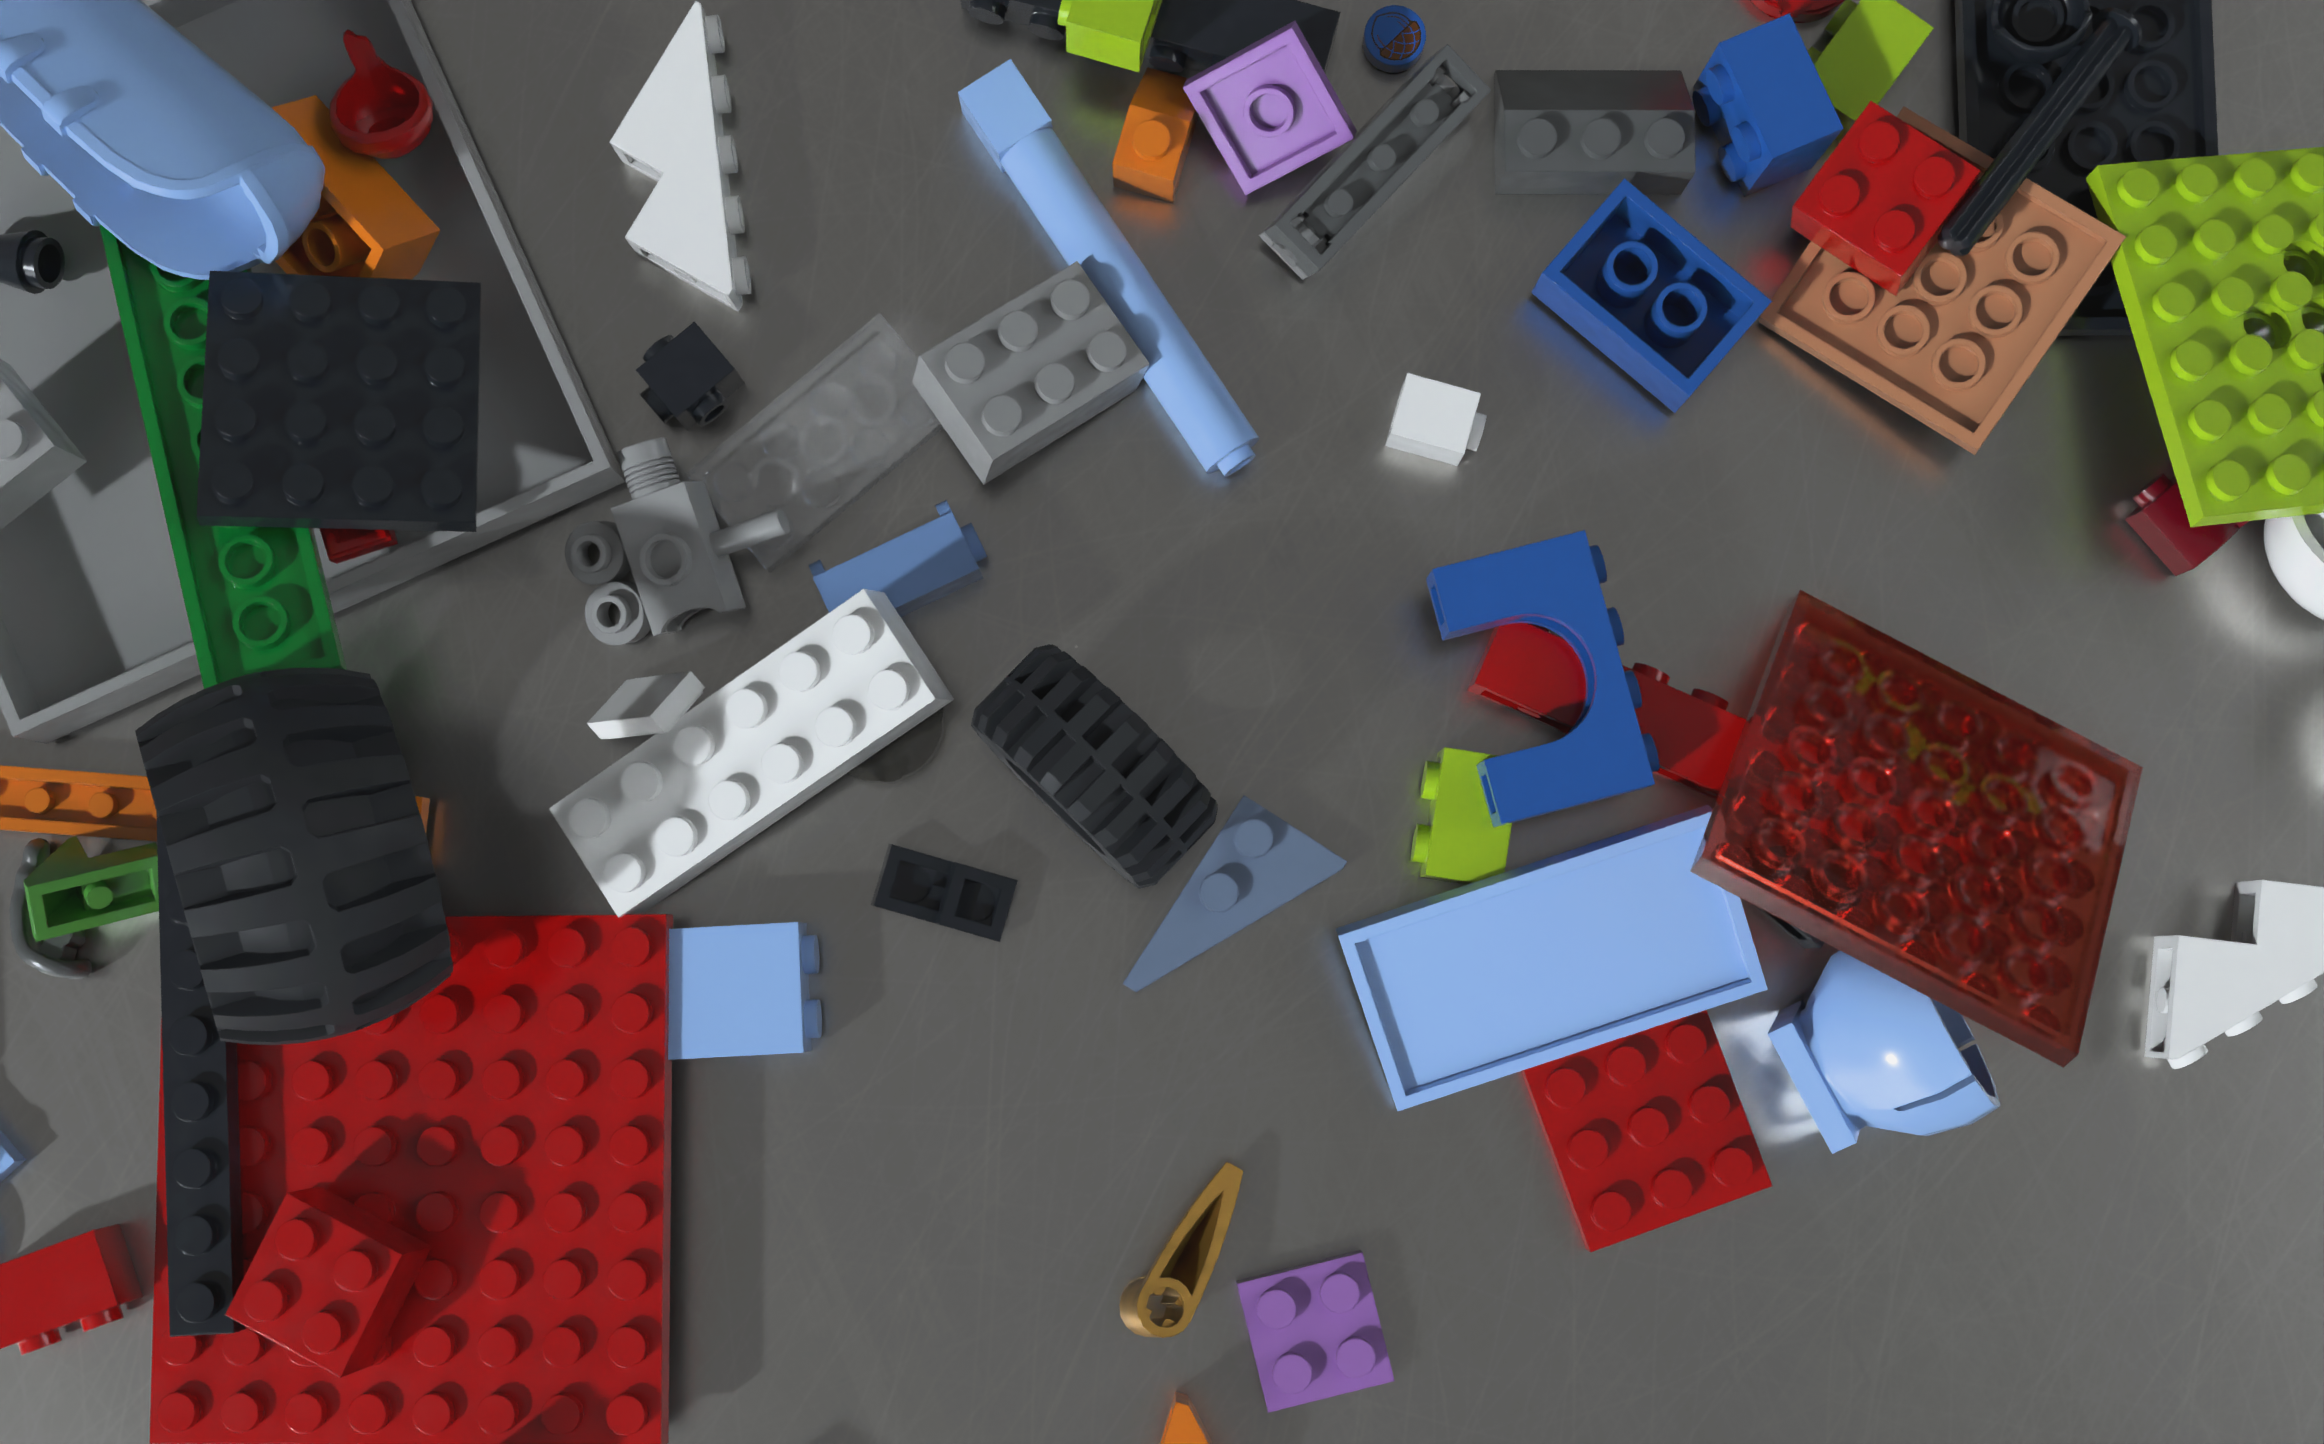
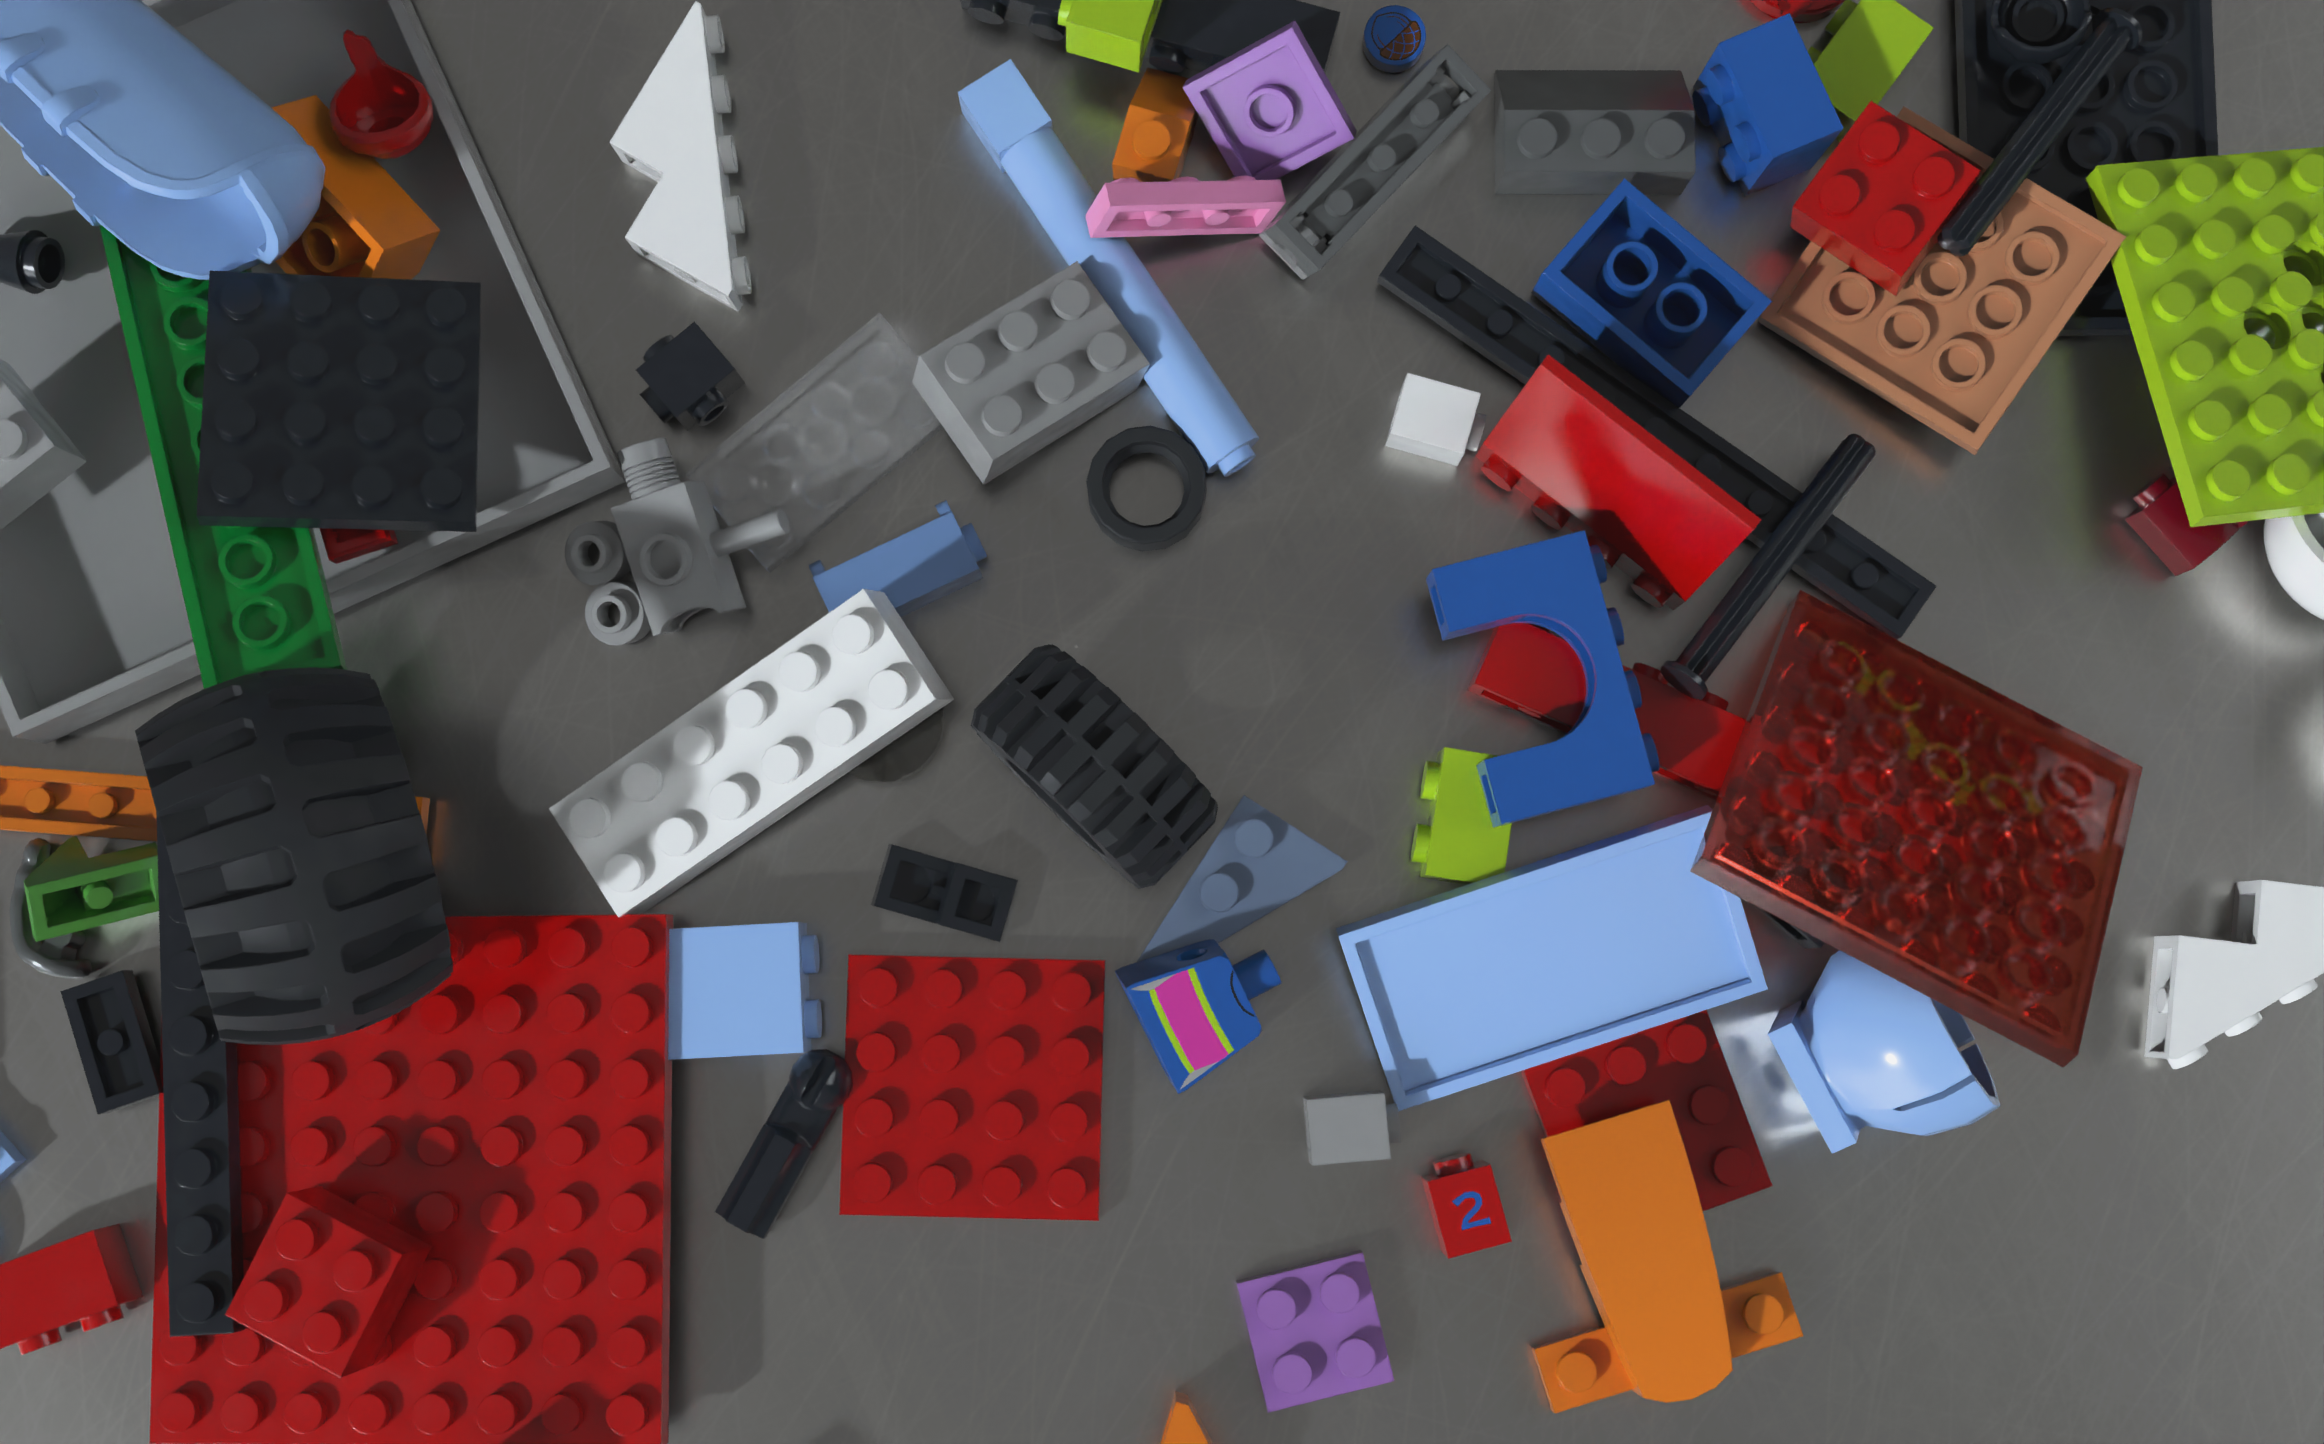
(114, 1041): none -> black plate
(646, 705): white tile -> none
(815, 1089): none -> black piece
(973, 1087): none -> red plate
(1158, 442): none -> black tyre
(1184, 207): none -> bright pink plate
(1184, 1261): pearl gold piece -> none
(1197, 1006): none -> blue torso
(1350, 1127): none -> light grey brick
(1465, 1205): none -> red brick
(1520, 339): none -> black plate
(1617, 482): none -> red slope
(1649, 1271): none -> orange slope
(1768, 567): none -> black axle

